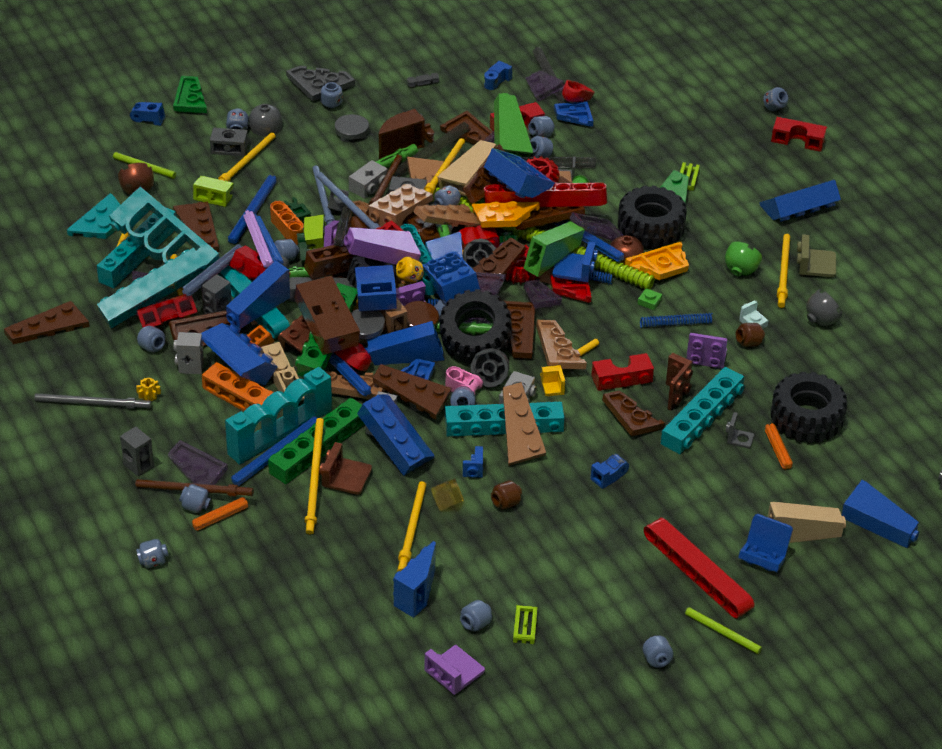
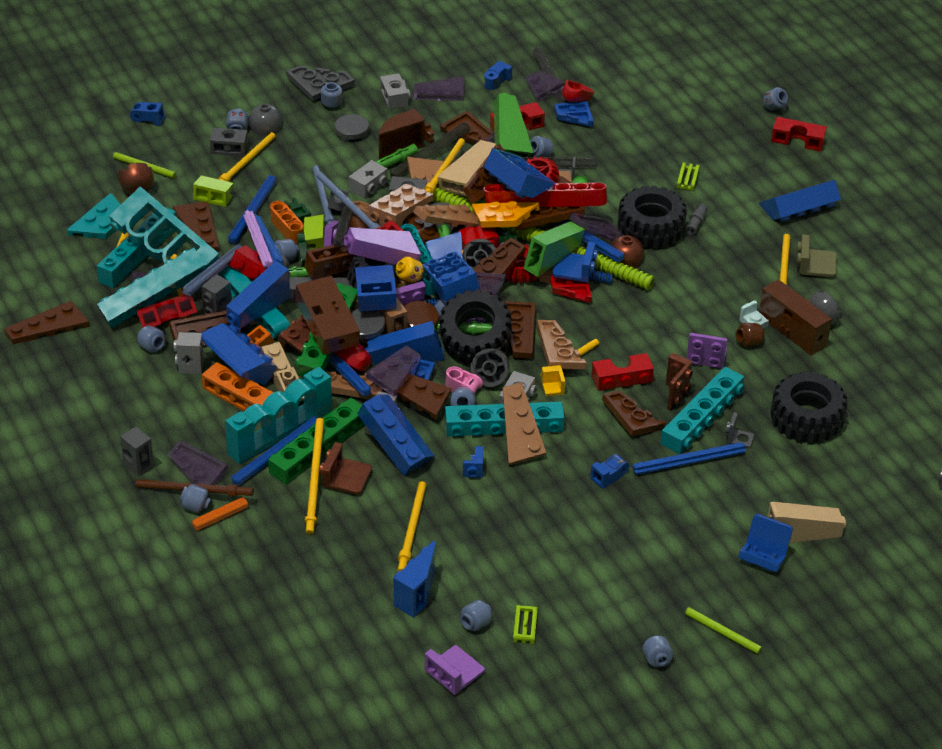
(129, 403): dark grey bar -> none
(148, 389): yellow gear -> none
(152, 553): sand blue head -> none
(189, 96): green wing -> none
(386, 180): reddish brown bar -> none
(393, 370): none -> clear purple wing
(394, 91): none -> light grey brick
(423, 80): dark grey axle -> none
(440, 89): none -> clear purple wing
(447, 195): sand blue head -> none
(447, 494): clear yellow panel -> none
(506, 494): reddish brown head -> none
(541, 126): sand blue head -> none
(541, 295): clear purple wing -> none
(649, 299): bright green plate -> none
(661, 262): light orange wing -> none
(666, 323): blue piece -> none
(678, 183): green wing -> none
(689, 458): none -> blue axle
(696, 219): none -> dark grey pin
(699, 568): red beam -> none
(742, 259): bright green cylinder -> none
(778, 446): orange axle -> none
(795, 317): none -> reddish brown brick
(880, 515): blue slope -> none

